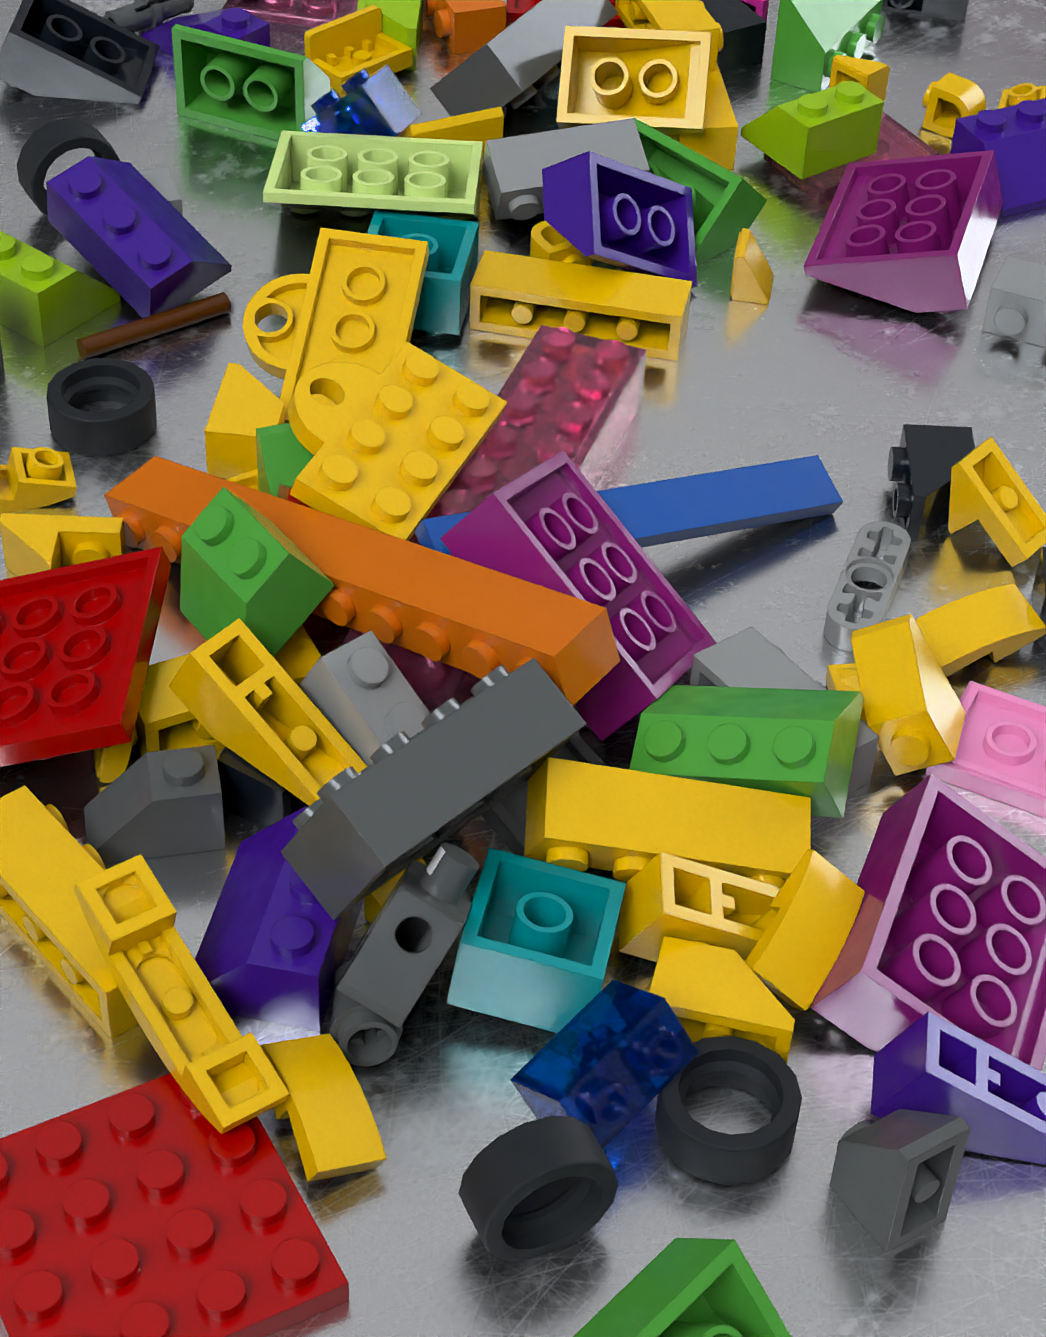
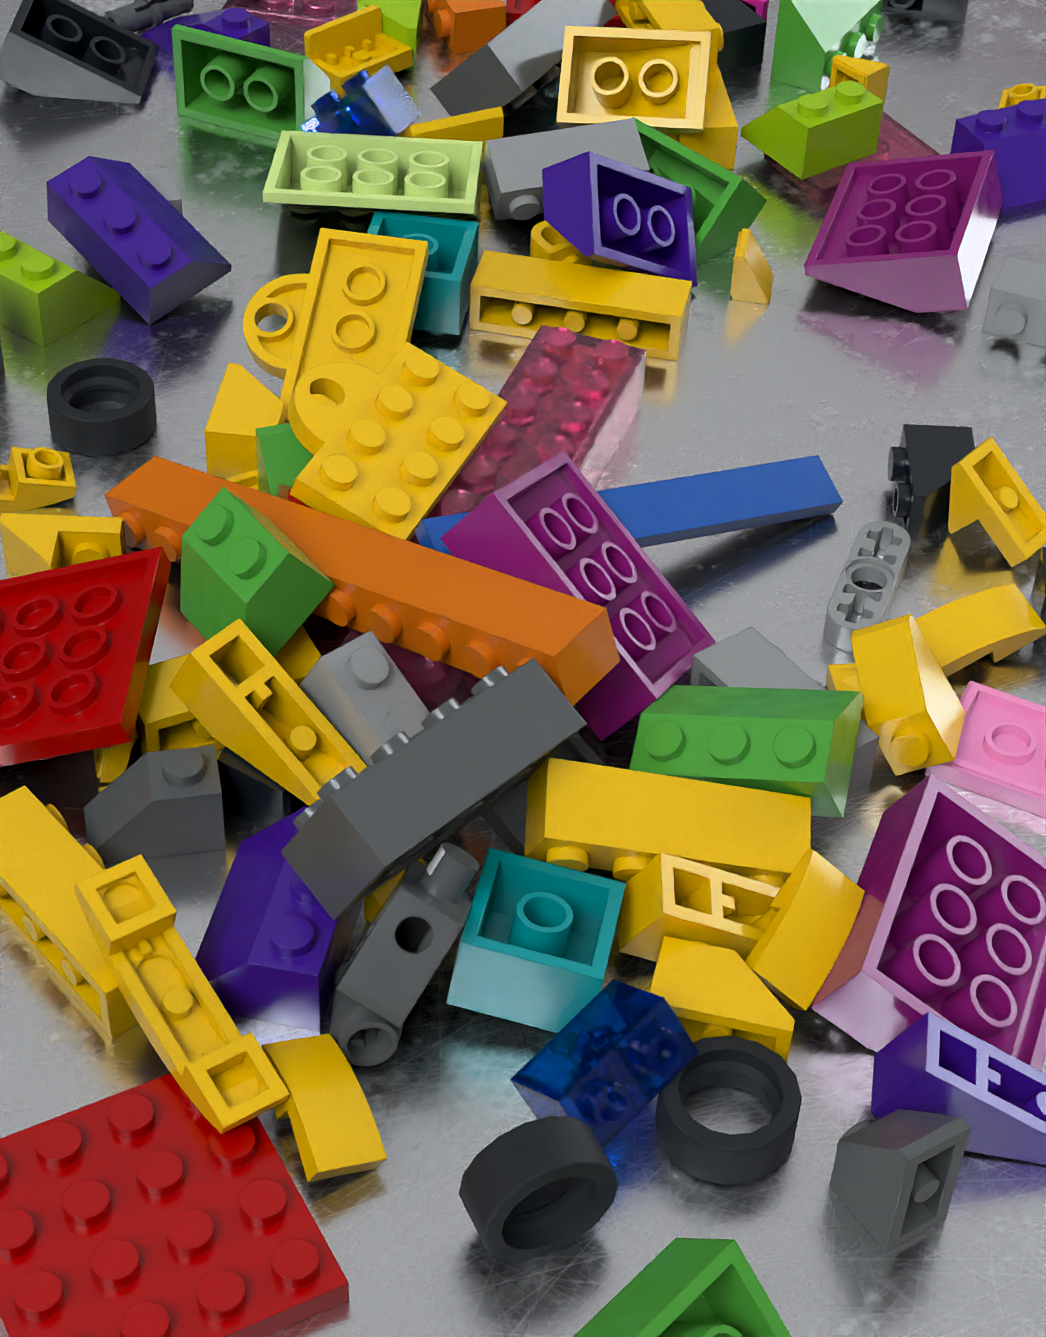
(49, 144): black tyre -> none
(153, 326): reddish brown bar -> none
(948, 100): yellow plate -> none

